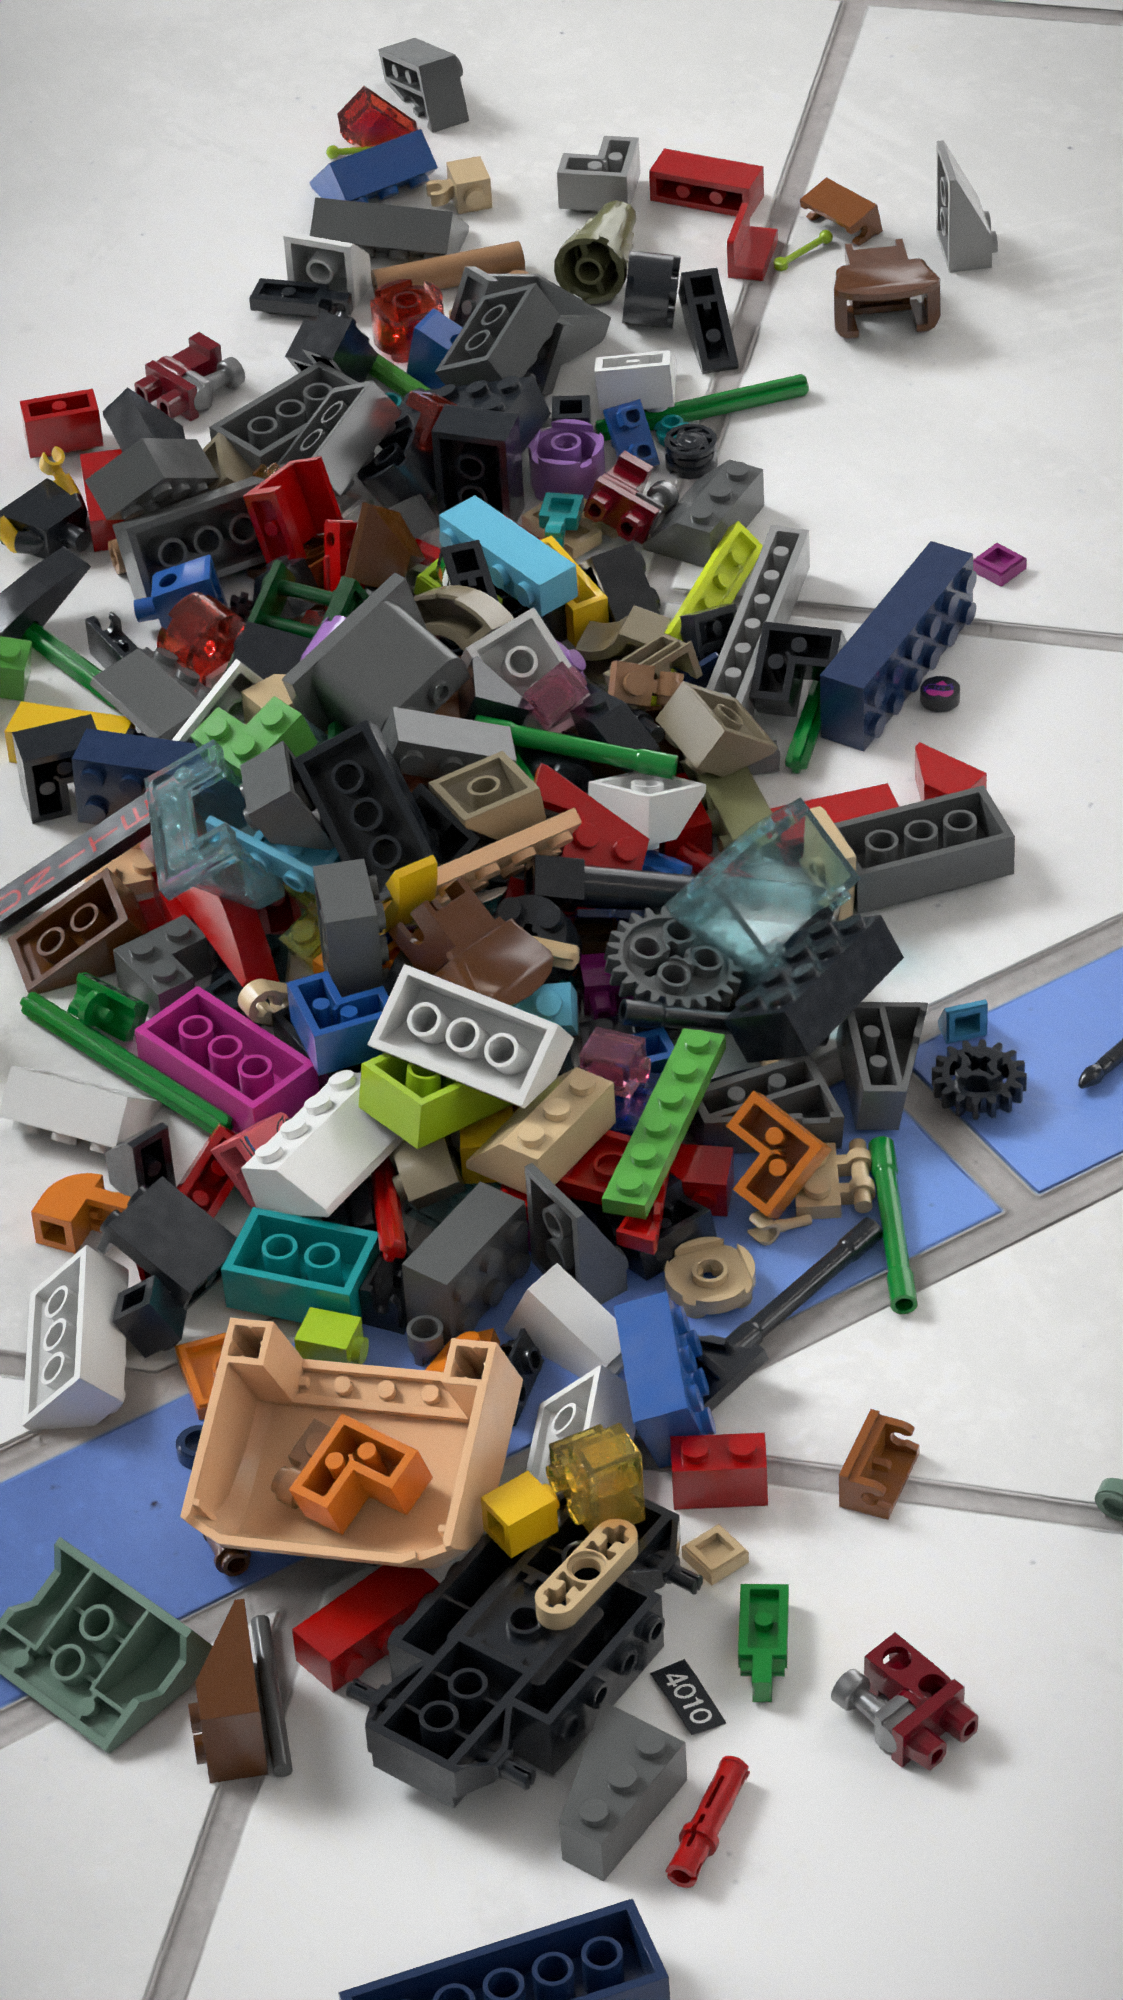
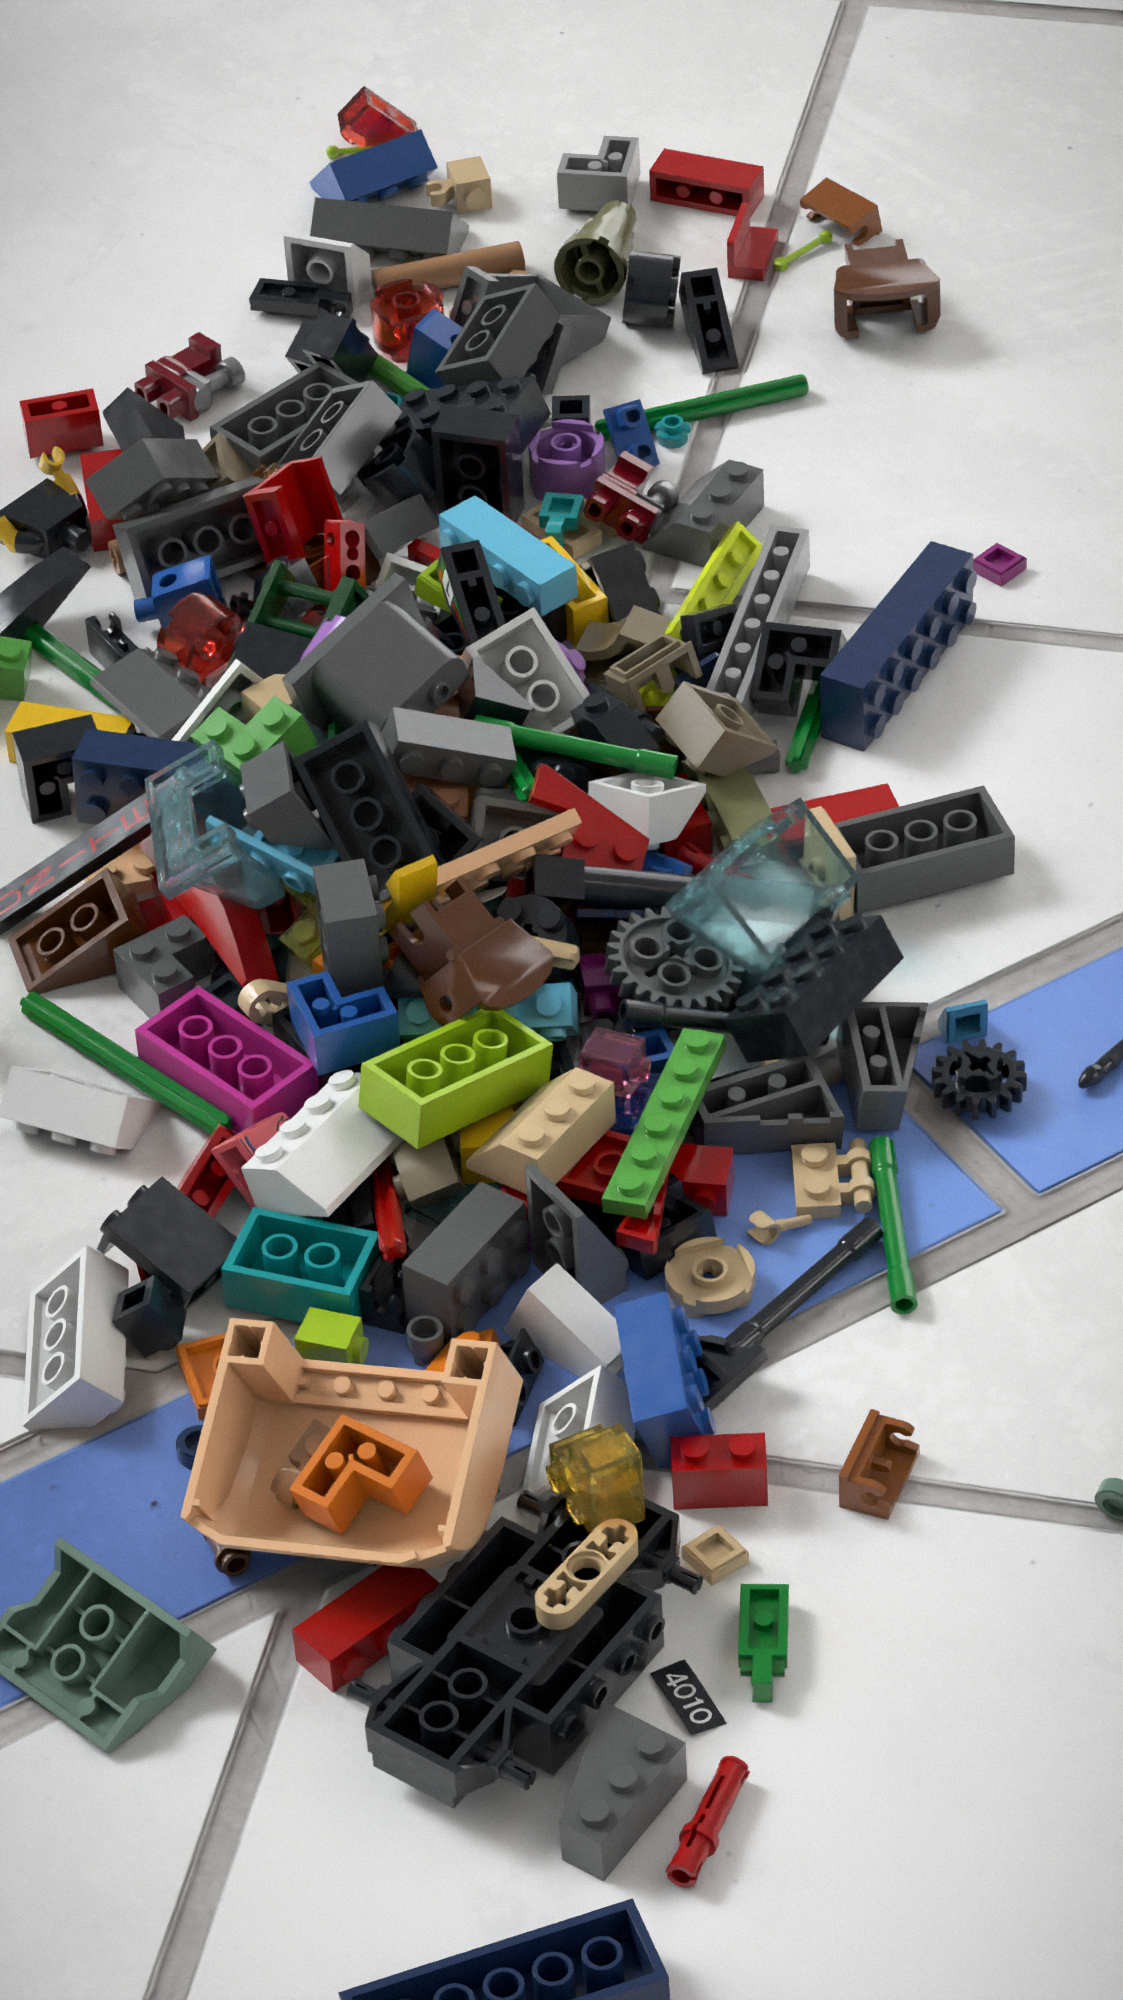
(73, 1209): orange brick -> none
(107, 1007): green hips -> none
(141, 1160): black slope -> none
(229, 1705): reddish brown slope -> none
(271, 1696): dark grey bar -> none
(381, 547): reddish brown slope -> none
(427, 79): dark grey wedge -> none
(430, 407): clear red panel -> none
(461, 613): dark tan brick -> none
(470, 1037): white slope -> none
(491, 796): dark tan slope -> none
(520, 1513): yellow brick -> none
(556, 694): clear pink brick -> none
(635, 377): white slope -> none
(636, 684): medium nougat plate -> none
(692, 451): black wheel -> none
(786, 1155): orange brick -> none
(920, 1707): dark red hips -> none
(940, 694): black tile -> none
(942, 774): red slope -> none
(960, 219): light grey slope -> none

